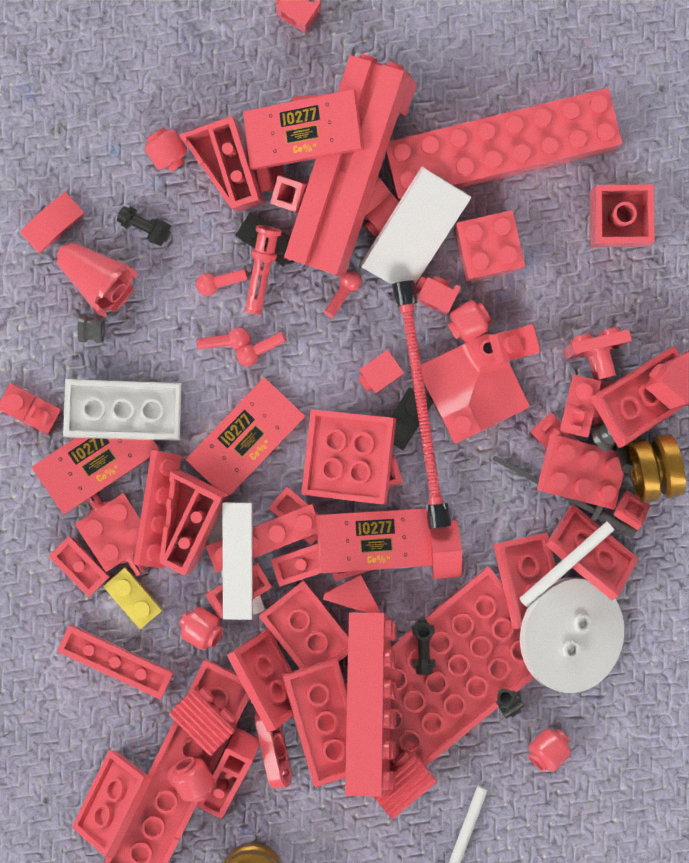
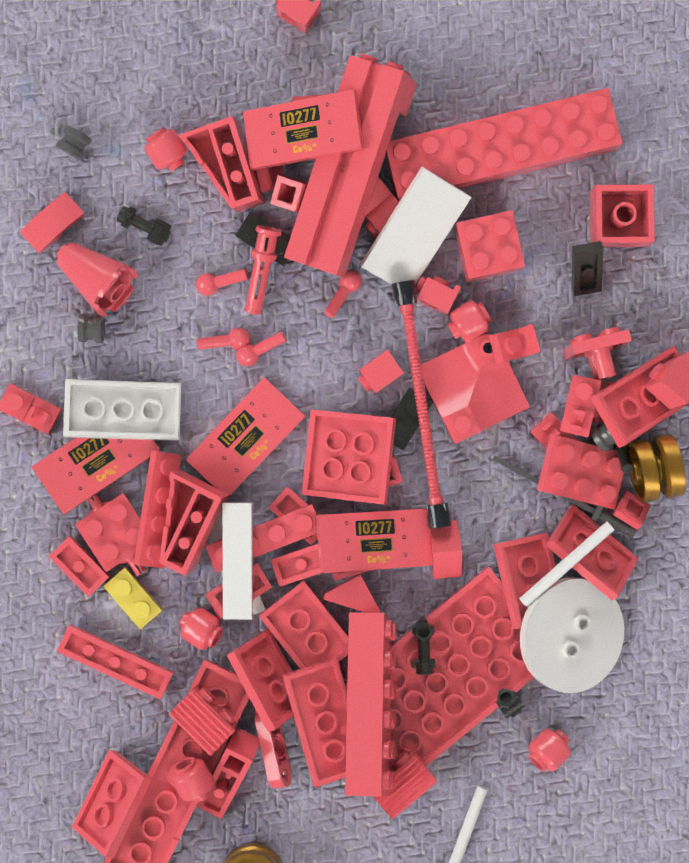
(73, 142): none -> dark grey wheel
(587, 268): none -> pearl dark grey plate

